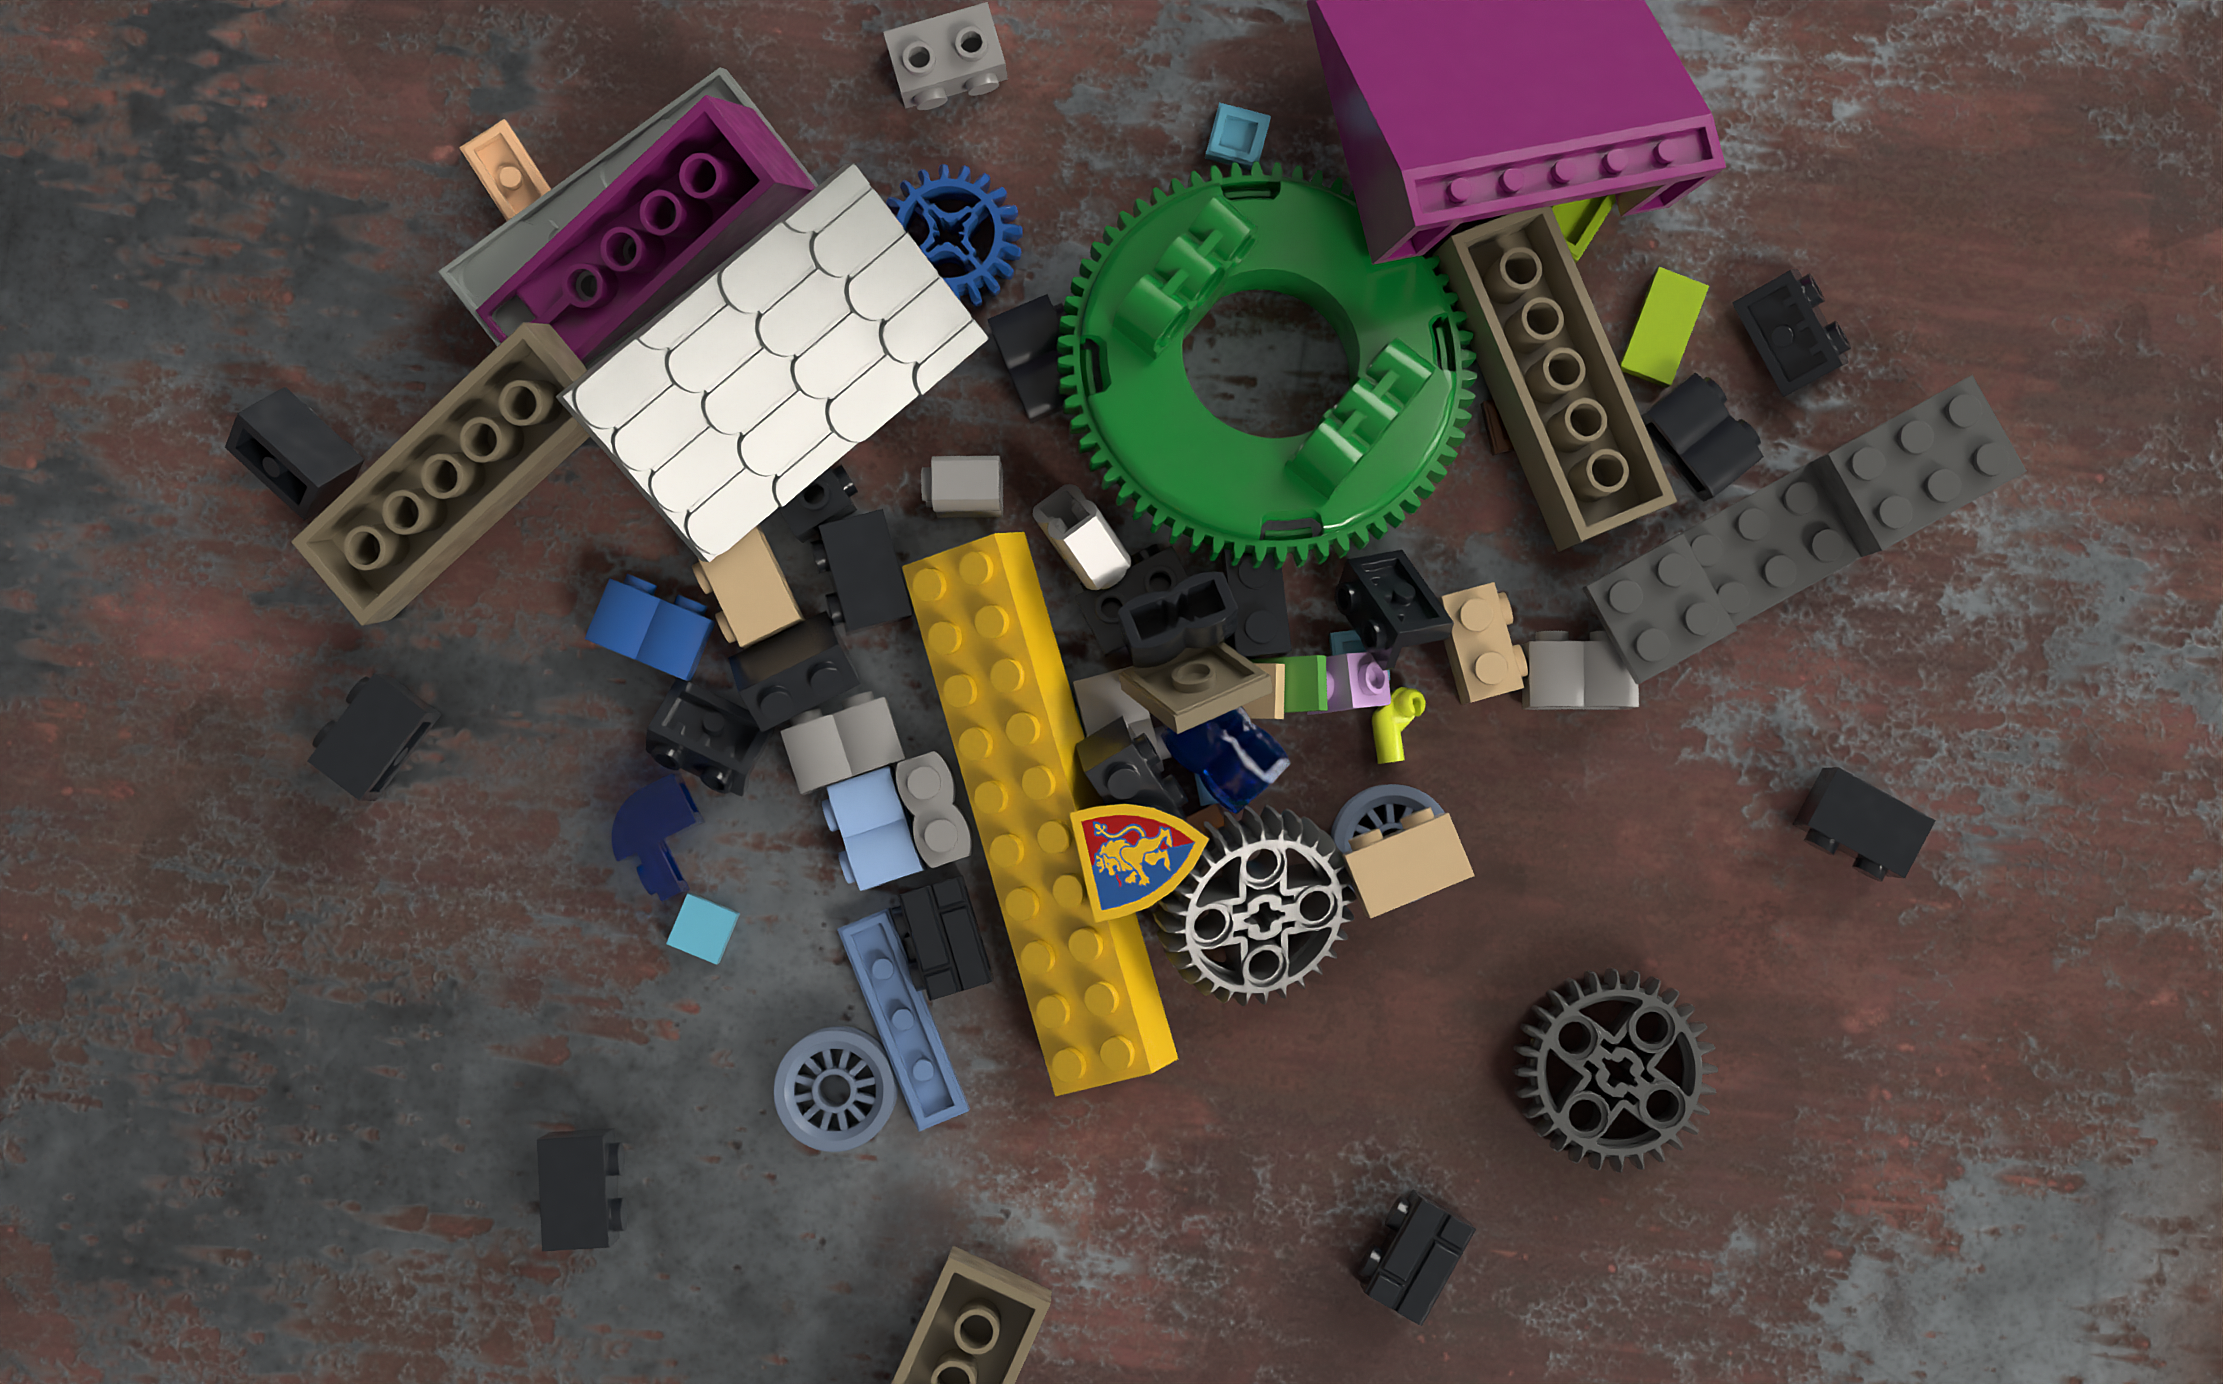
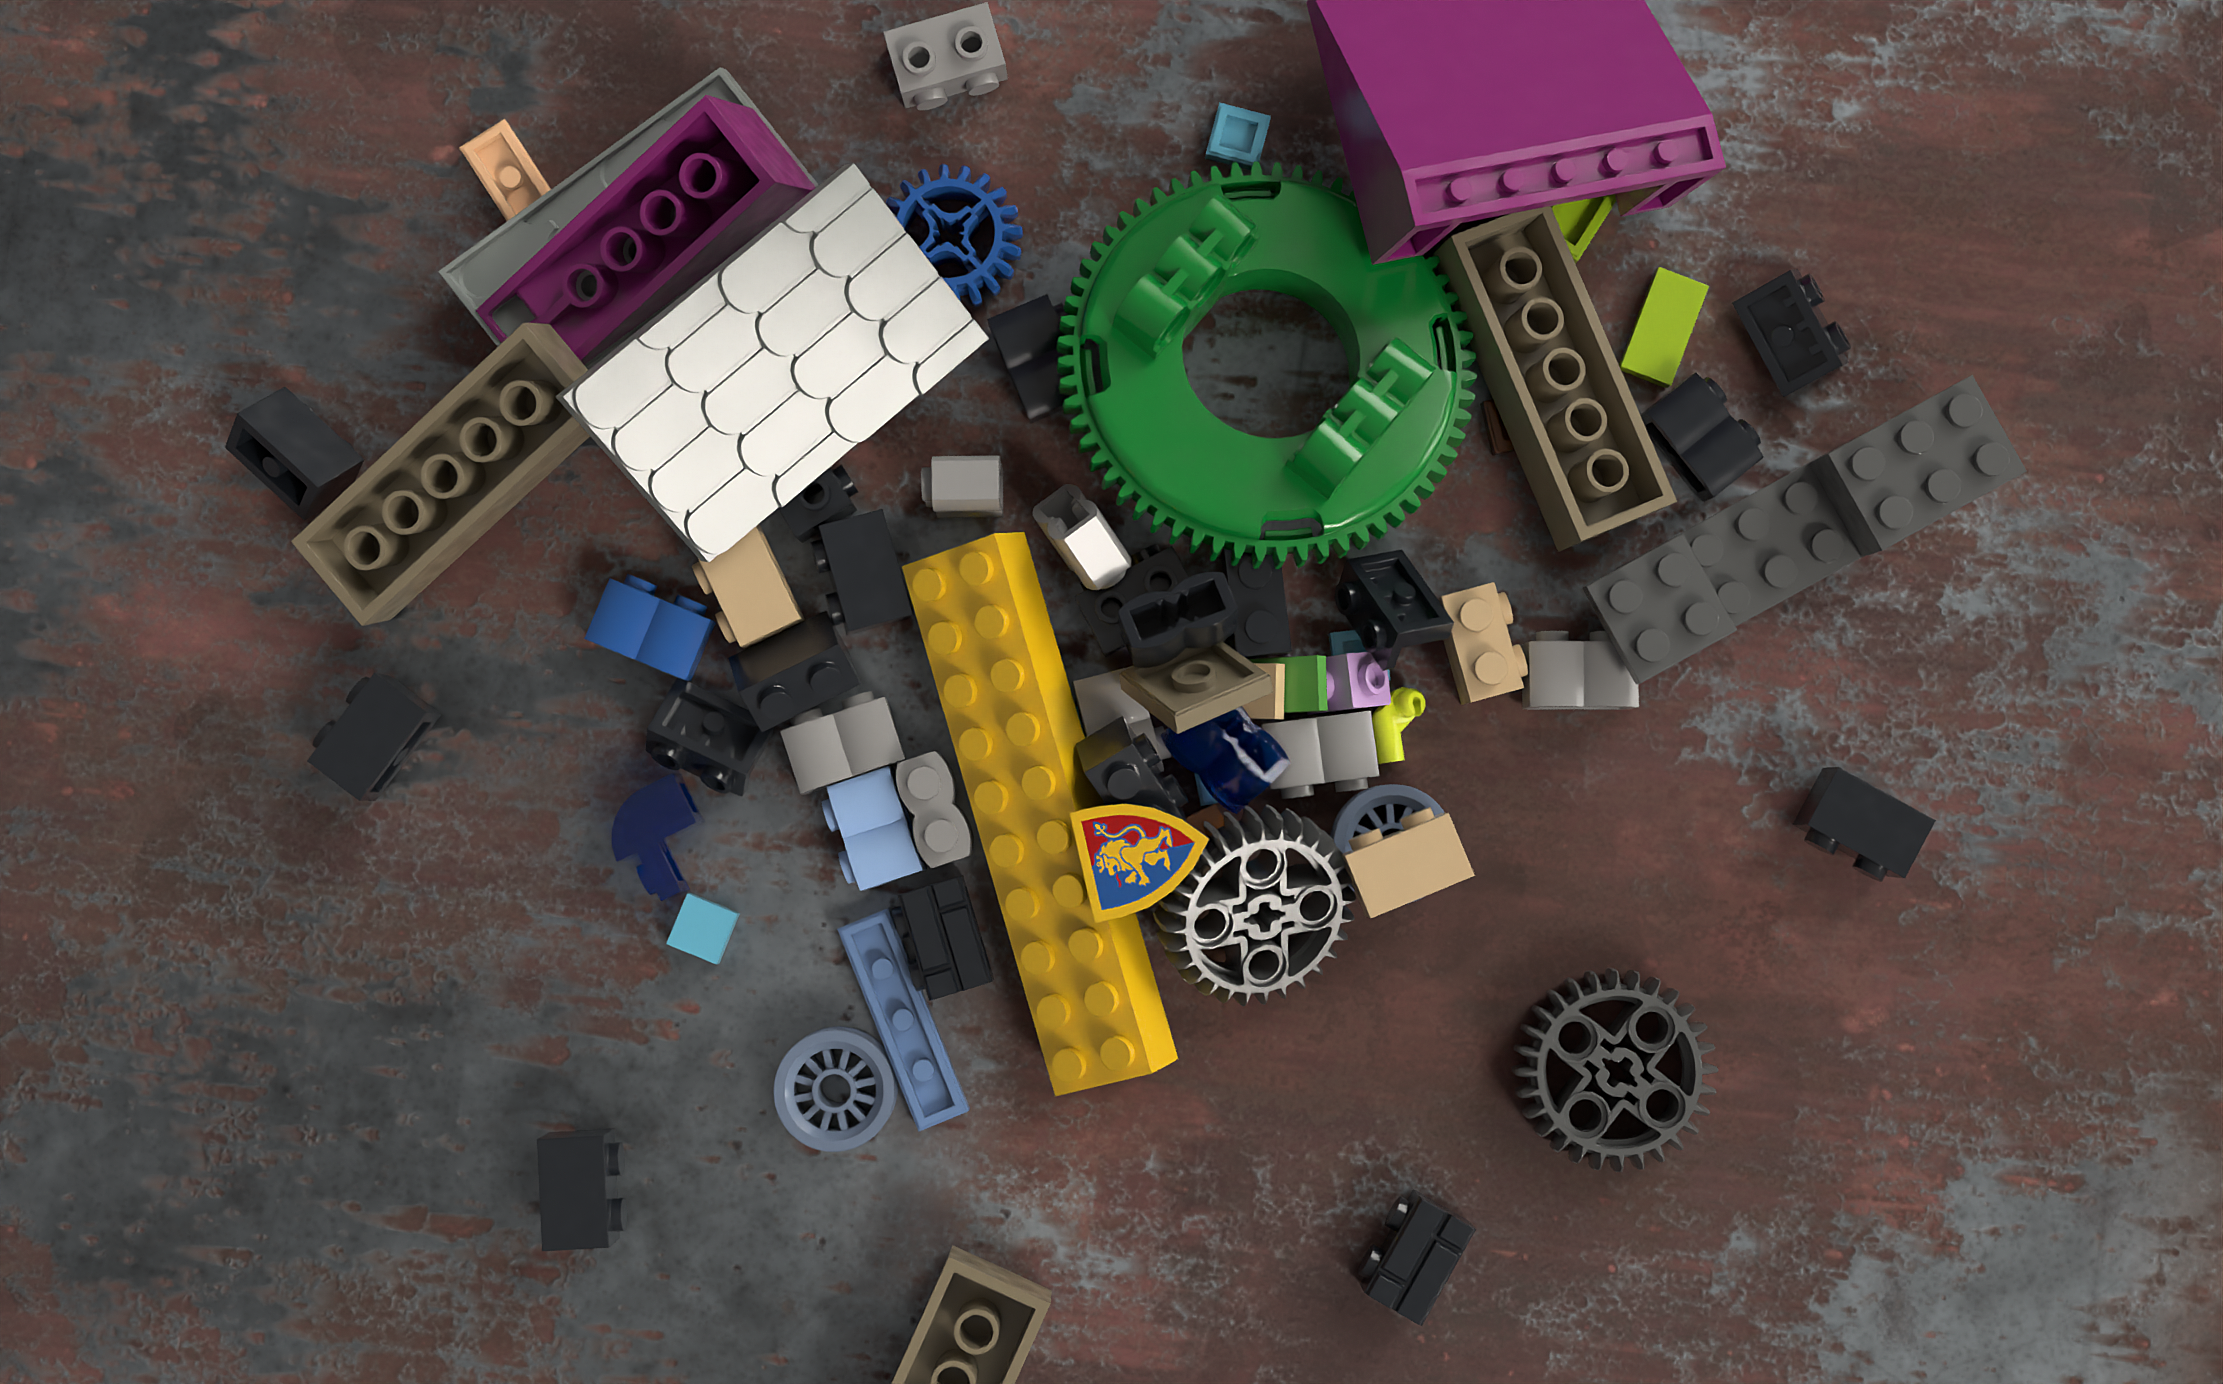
(1325, 751): none -> light grey brick

